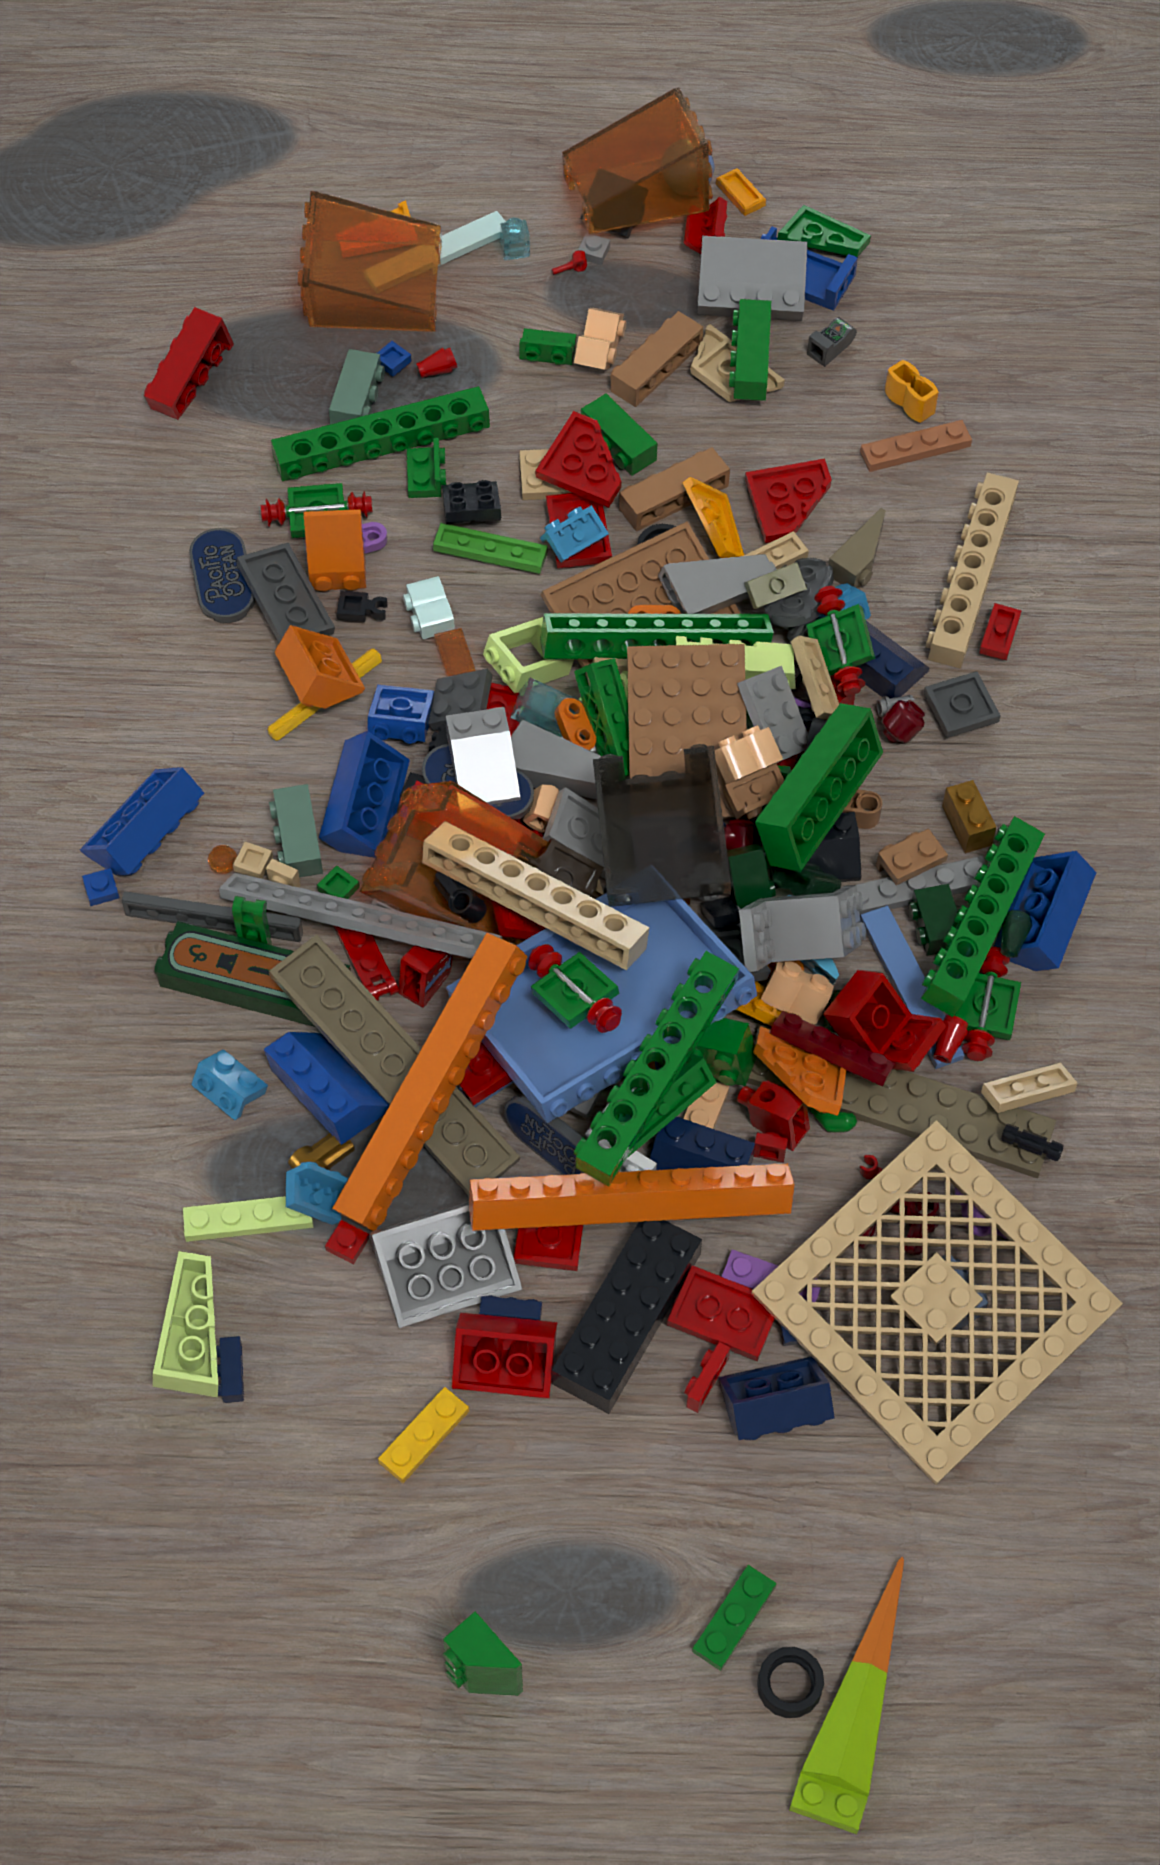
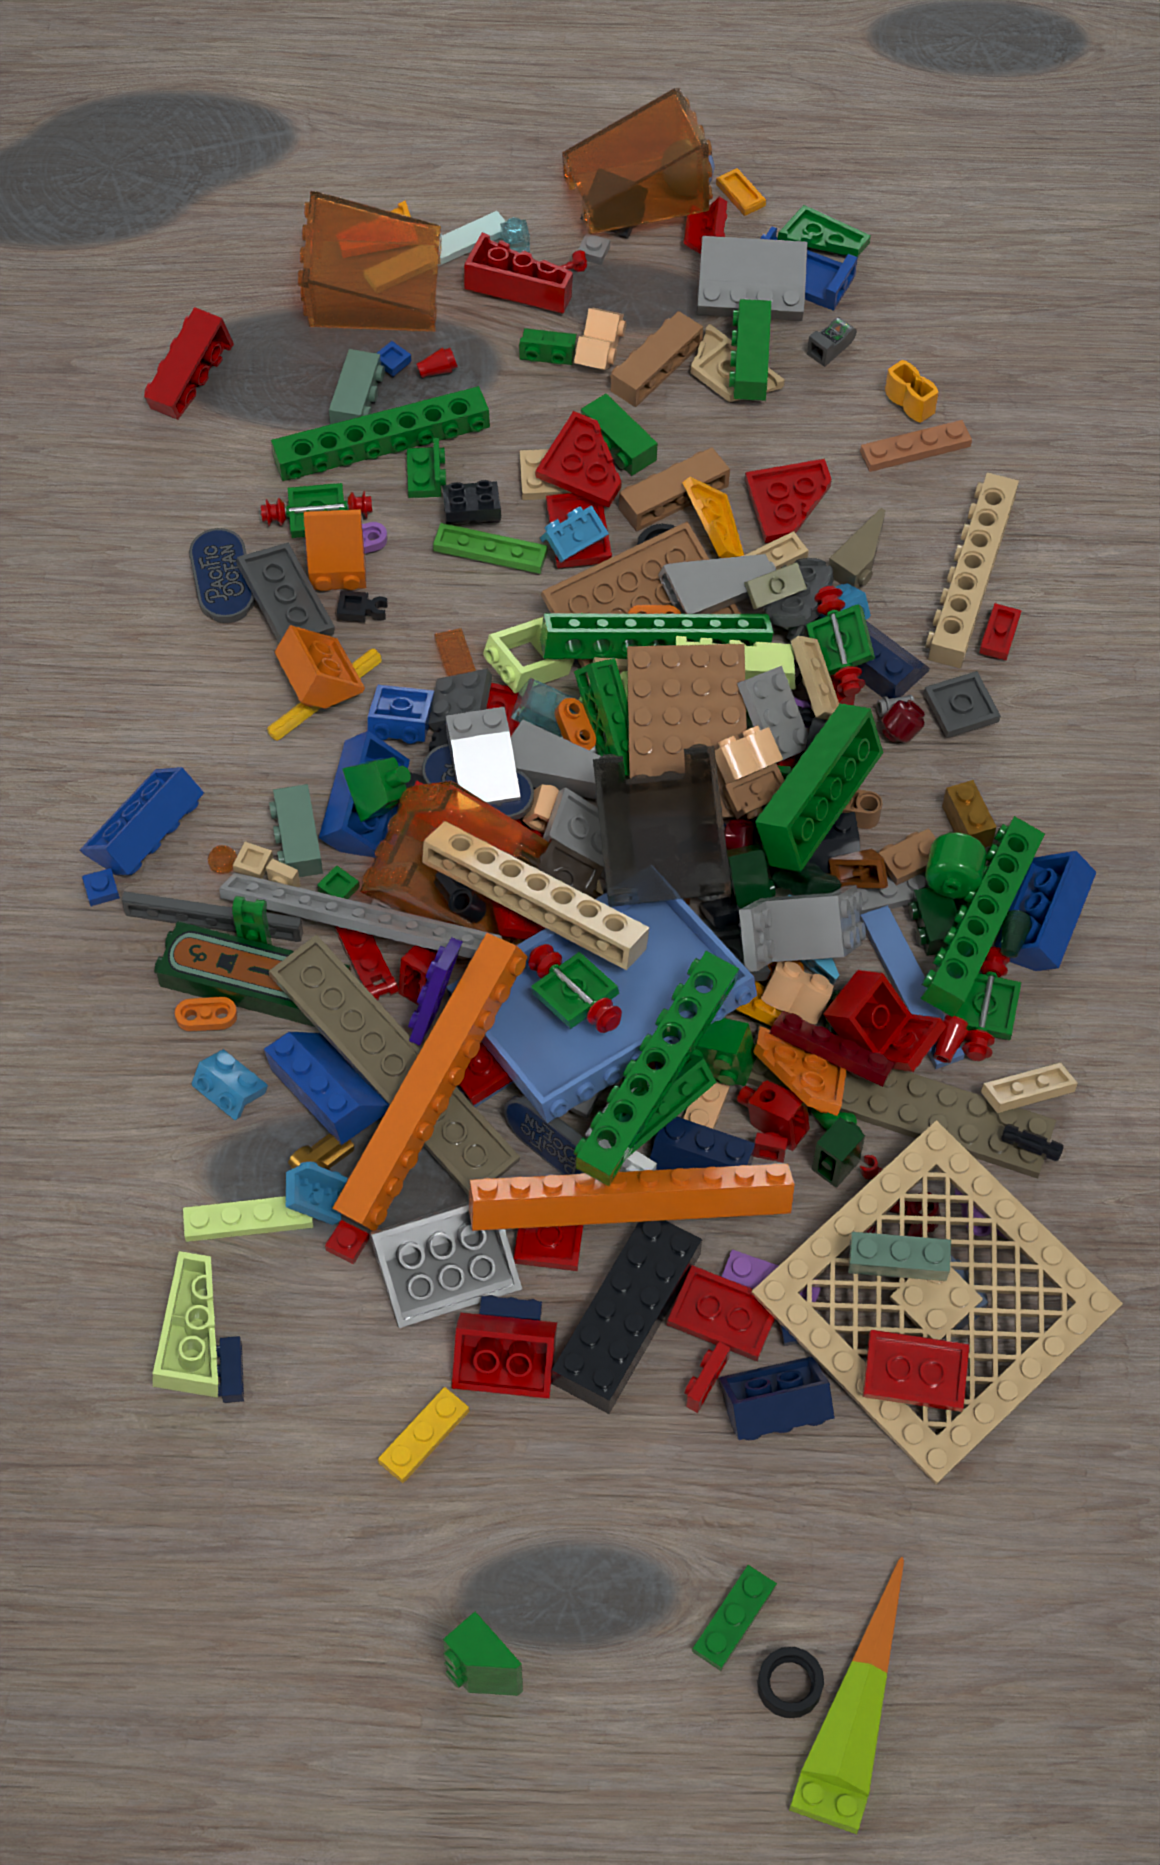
(206, 1013): none -> orange plate
(376, 786): none -> green torso
(429, 607): light aqua brick -> none
(433, 992): none -> dark purple plate
(516, 276): none -> red wedge
(838, 1151): none -> dark green brick
(860, 868): none -> dark orange slope
(899, 1256): none -> sand green brick
(916, 1370): none -> red plate
(955, 865): none -> green head

